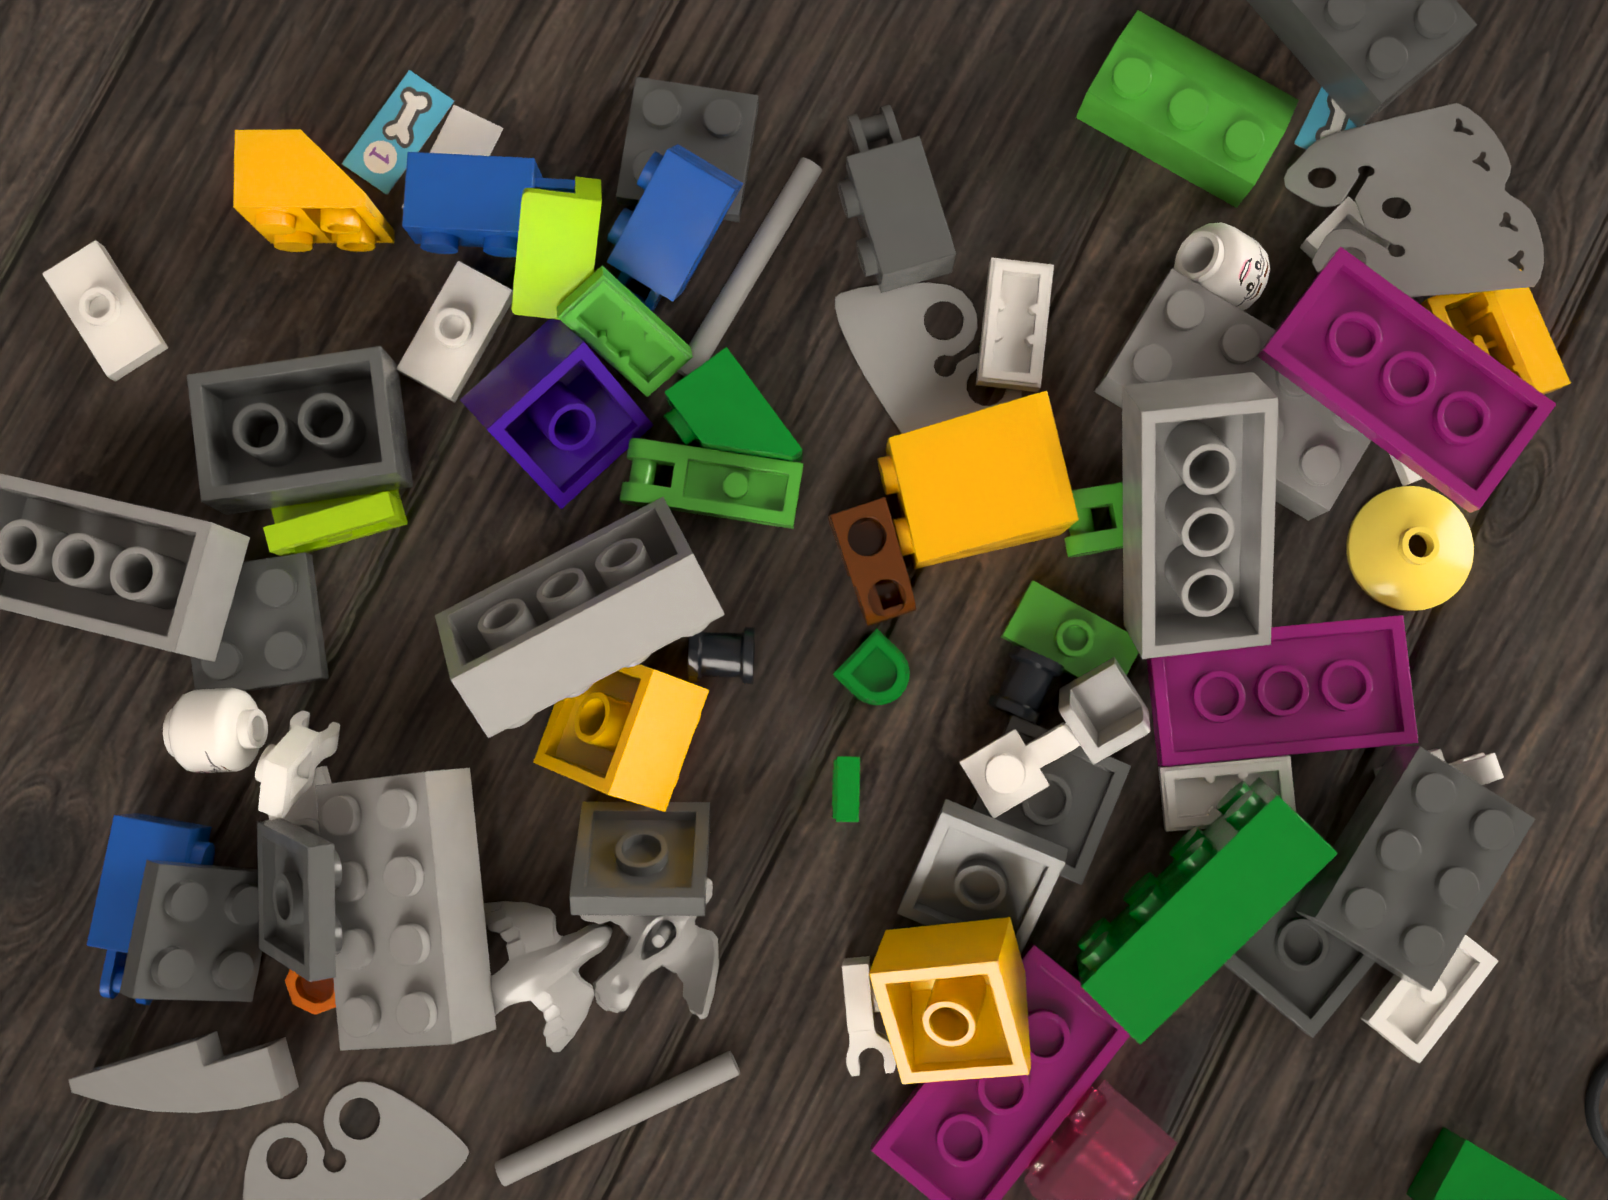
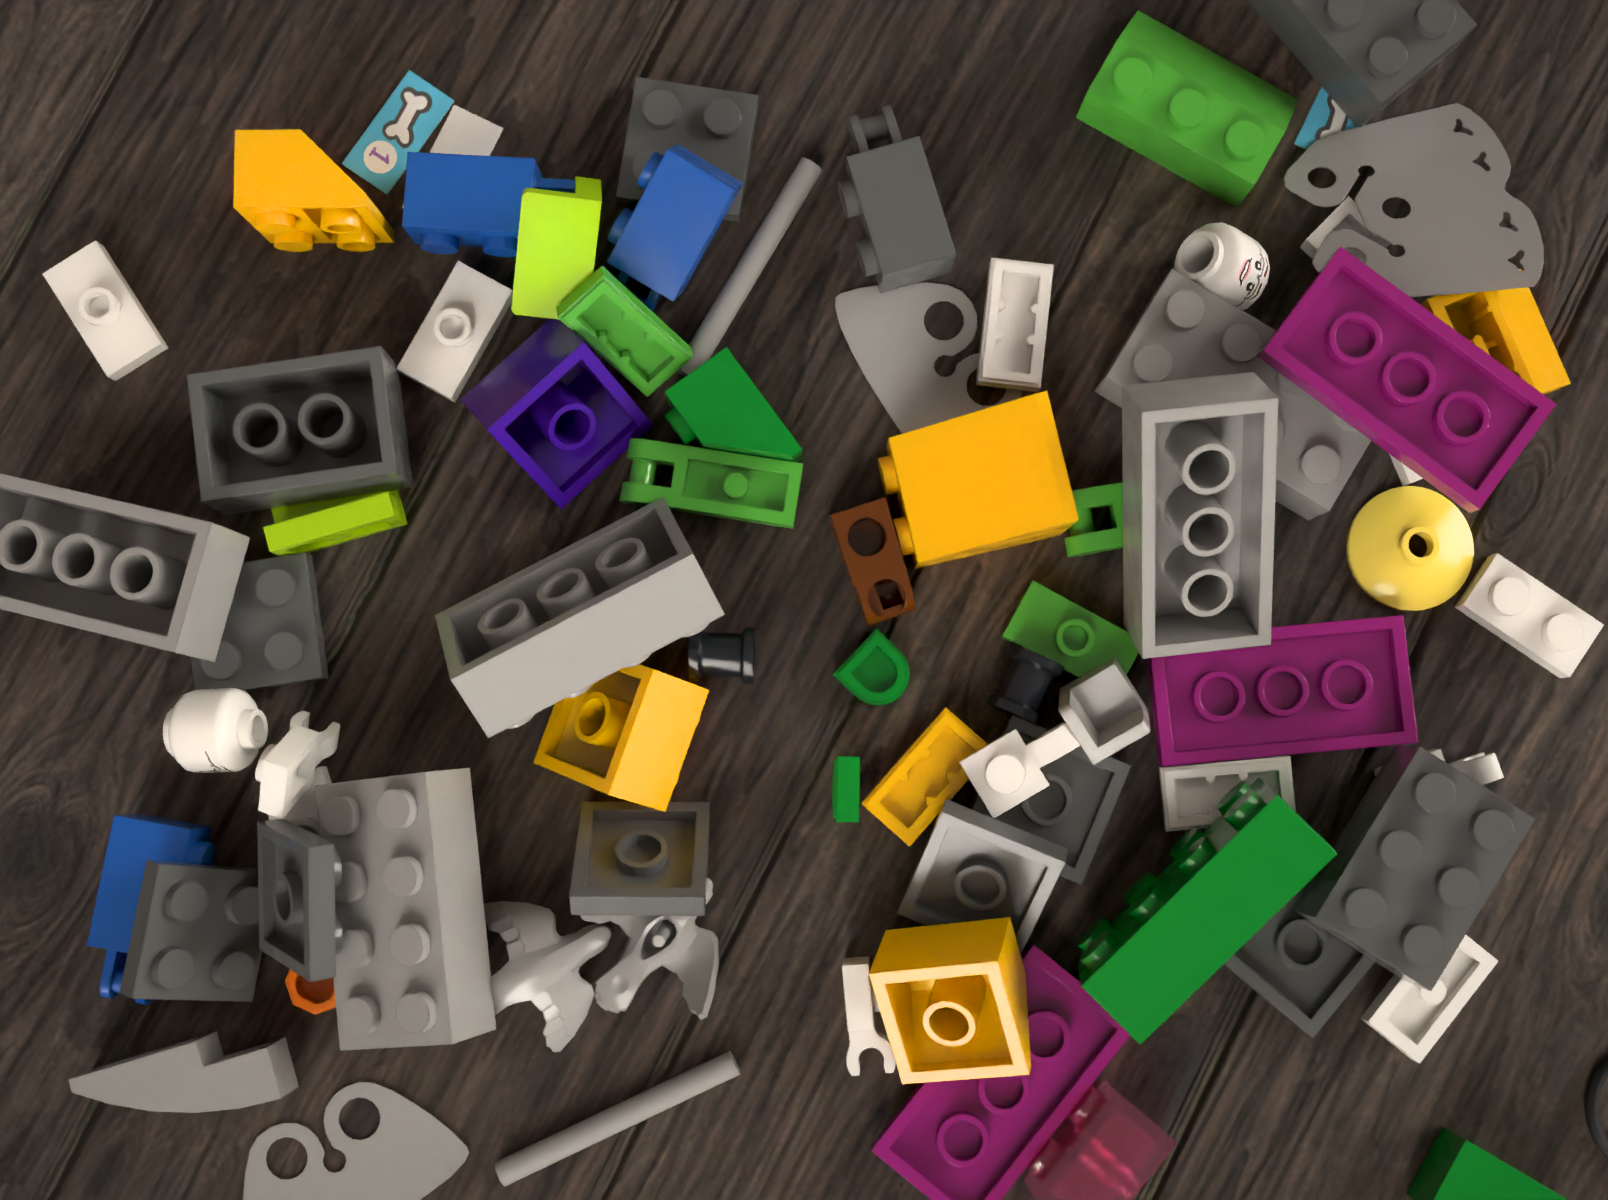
(924, 777): none -> yellow plate
(1529, 616): none -> white plate

